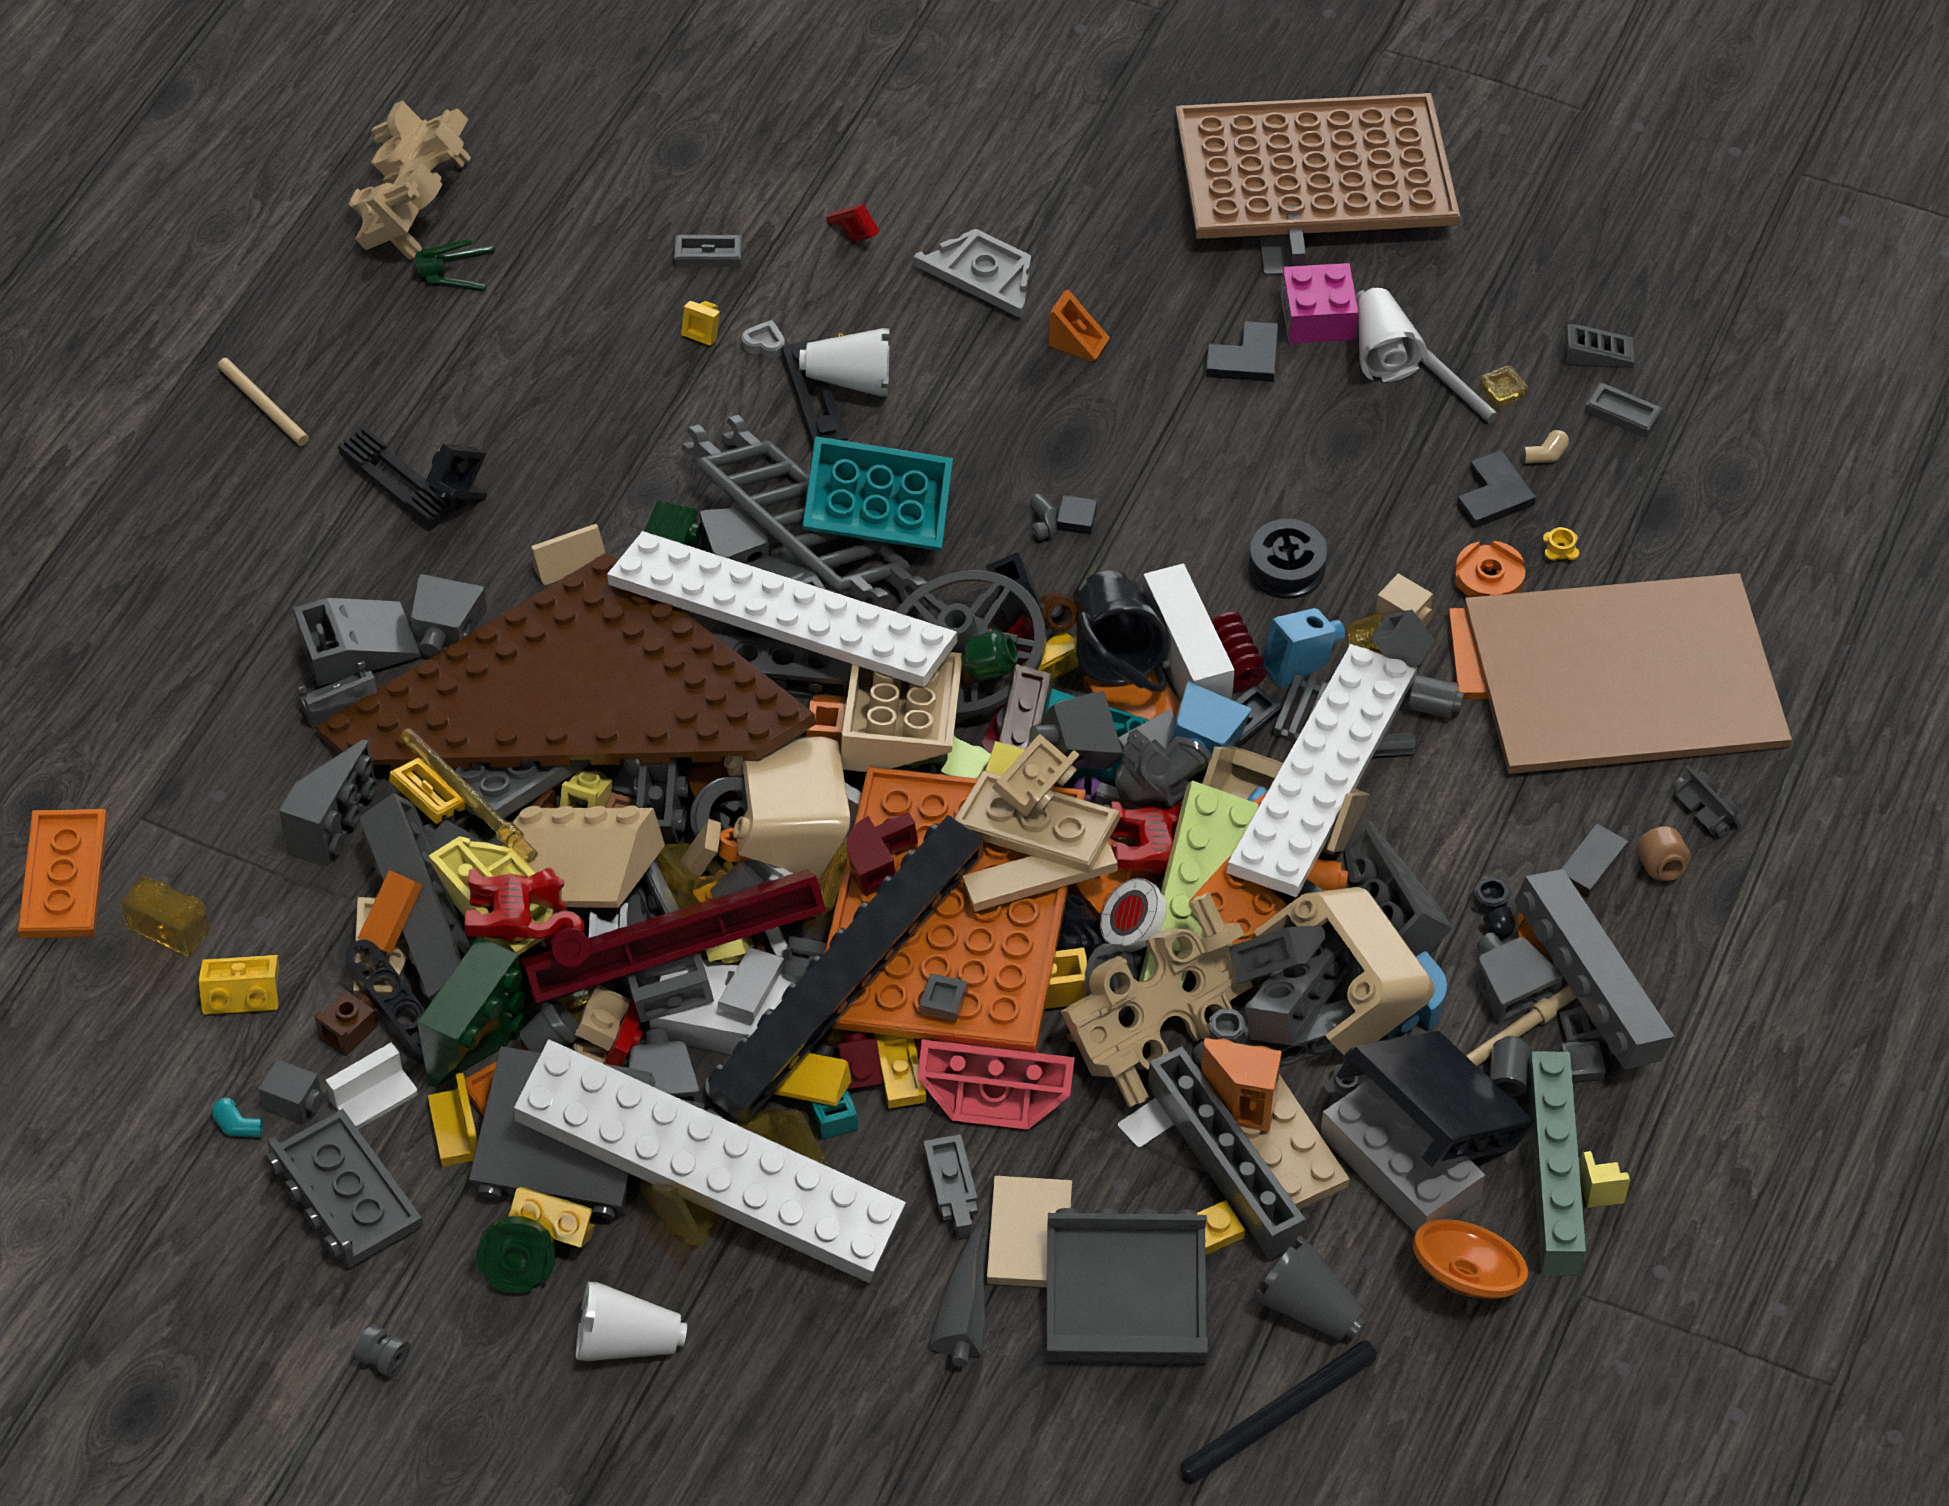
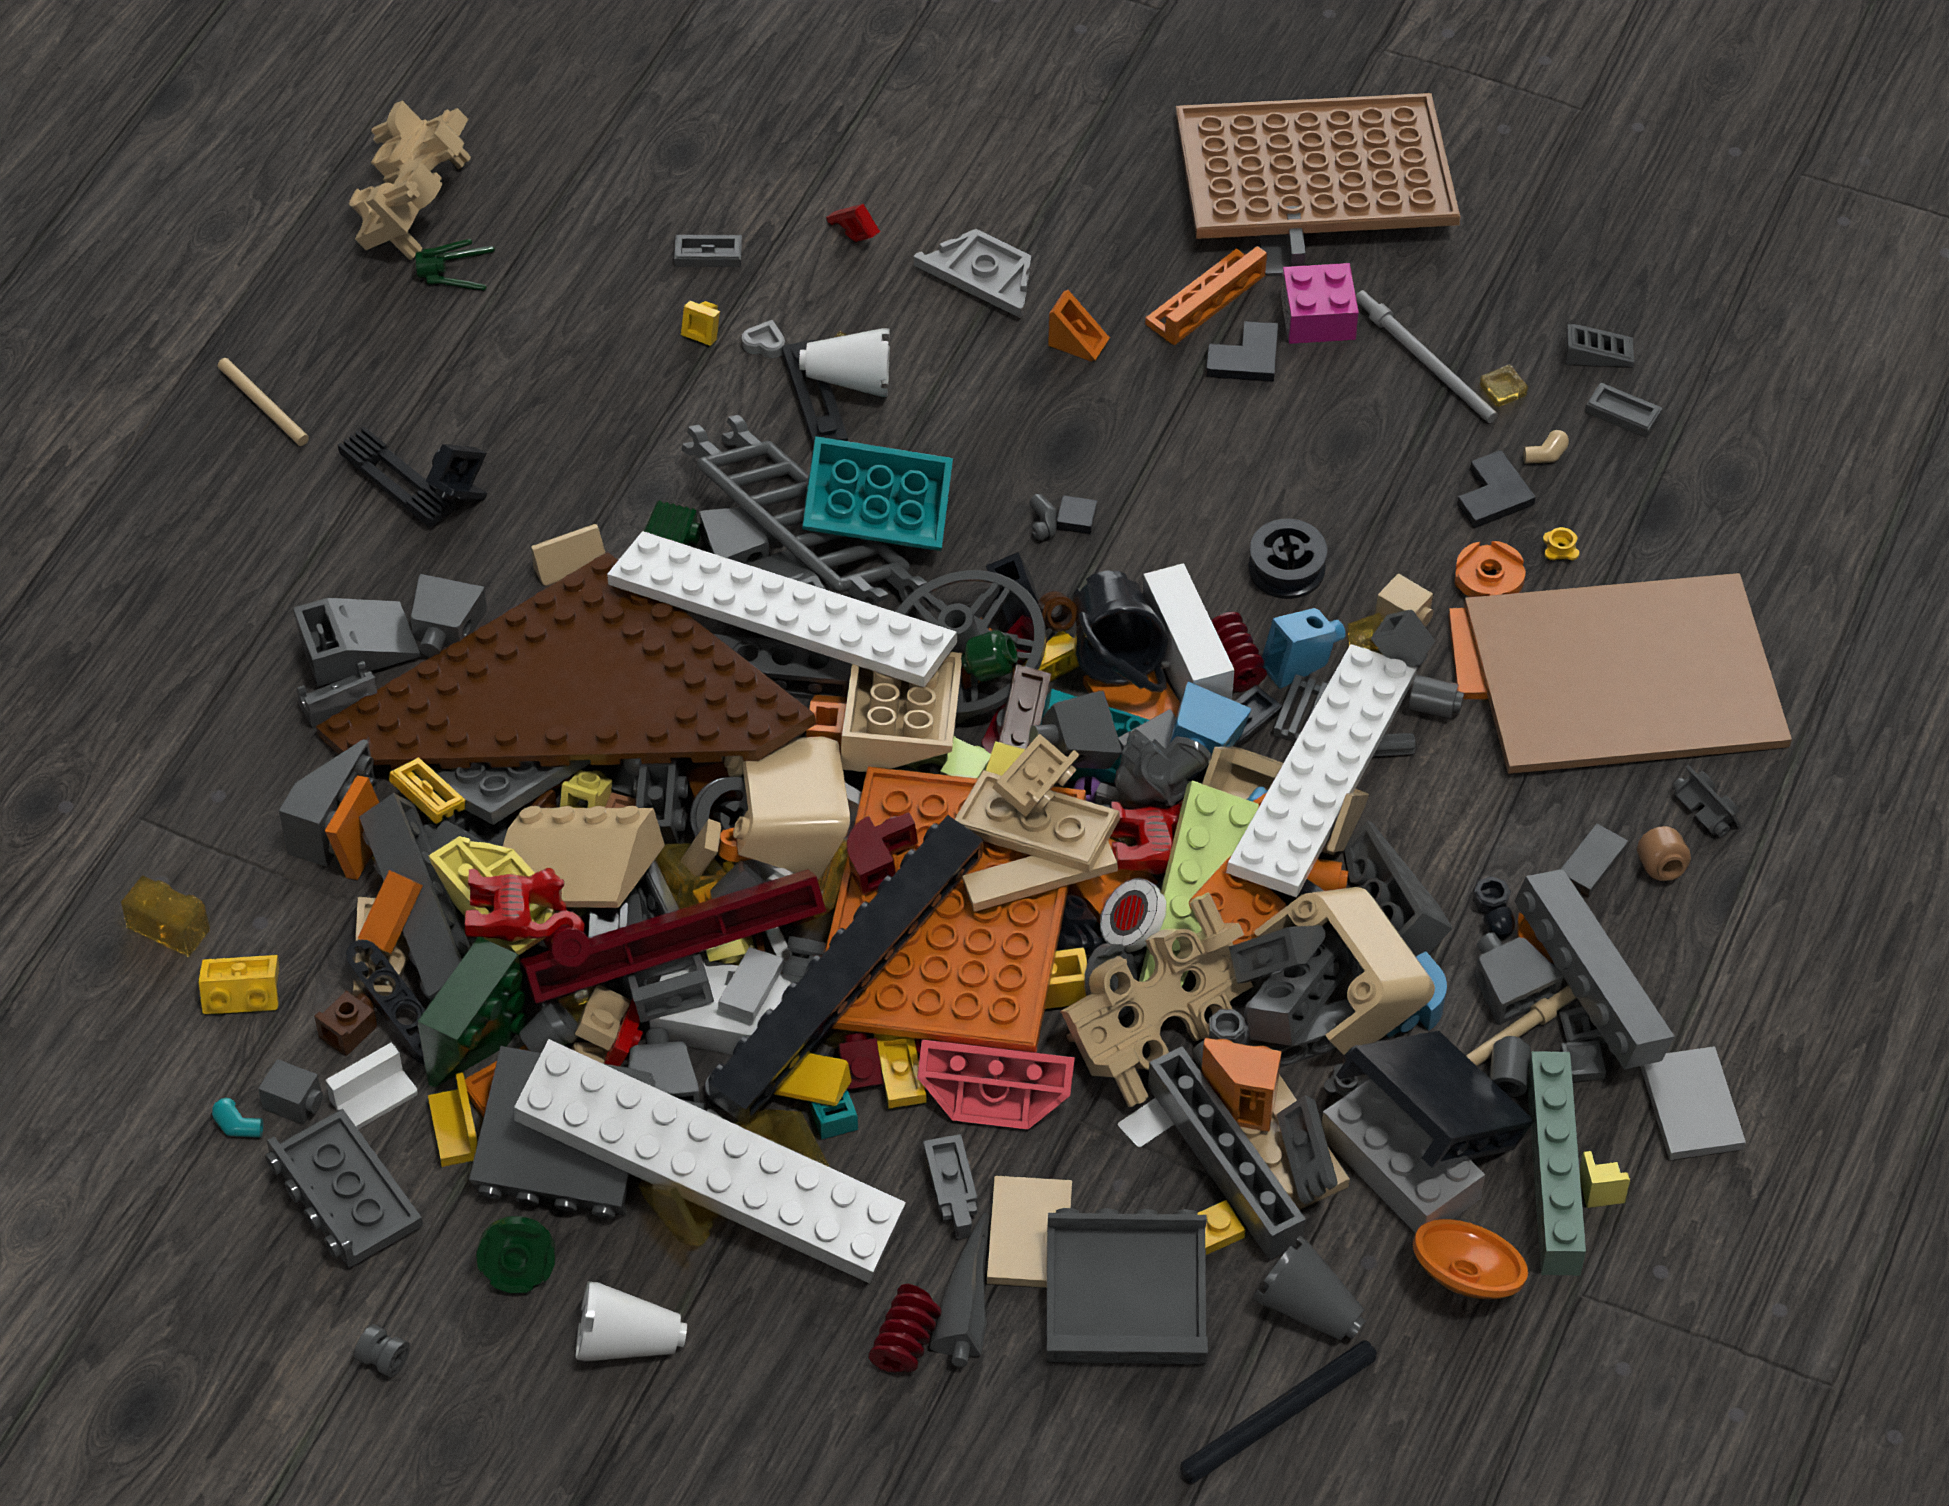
(63, 873): orange tile -> none
(346, 828): none -> orange tile
(506, 832): clear yellow bar -> none
(562, 1218): yellow bracket -> none
(905, 1330): none -> dark red piece
(943, 997): dark grey tile -> none
(1208, 294): none -> orange fence
(1307, 1149): none -> dark grey hinge
(1387, 338): white cone -> none
(1693, 1104): none -> light grey tile

